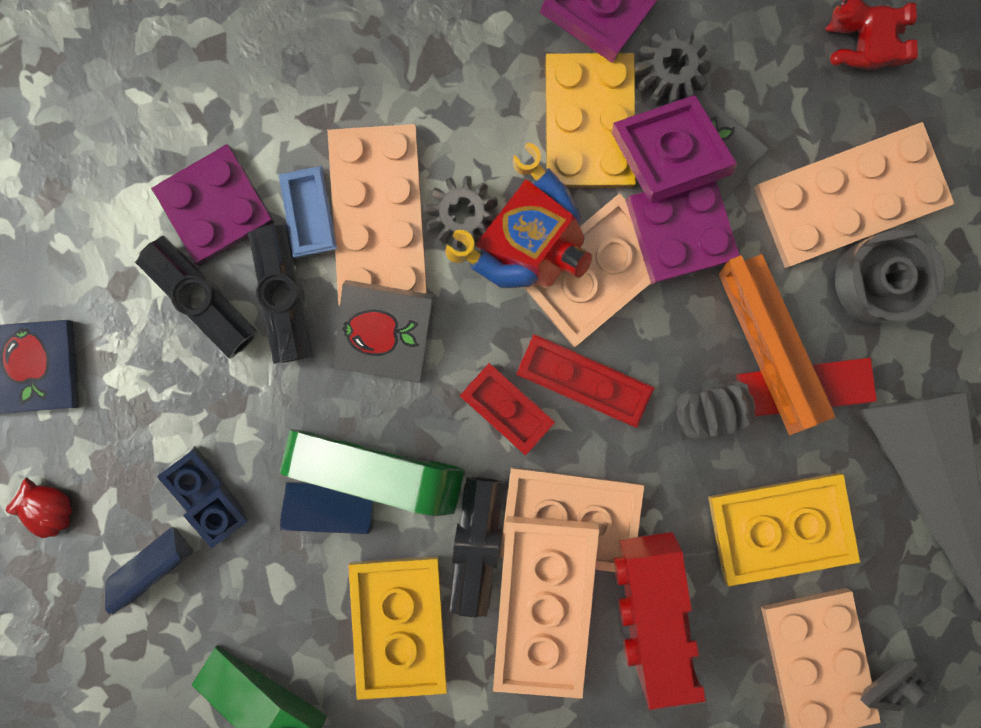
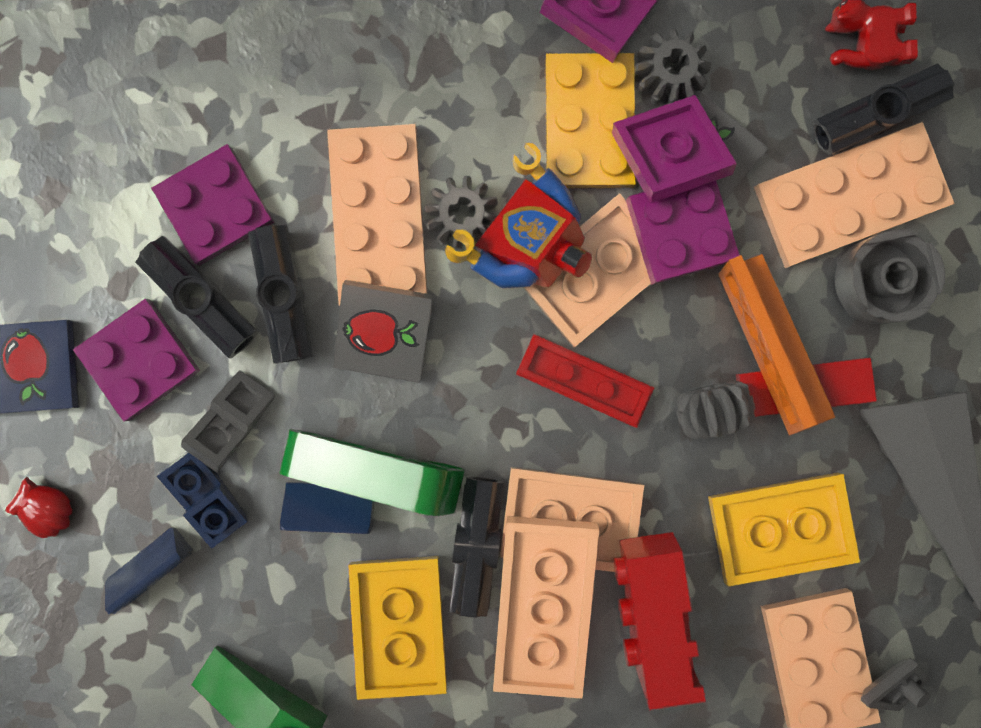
(136, 360): none -> magenta plate
(227, 421): none -> dark grey slope
(307, 212): medium blue tile -> none
(507, 409): red plate -> none
(903, 100): none -> black piece

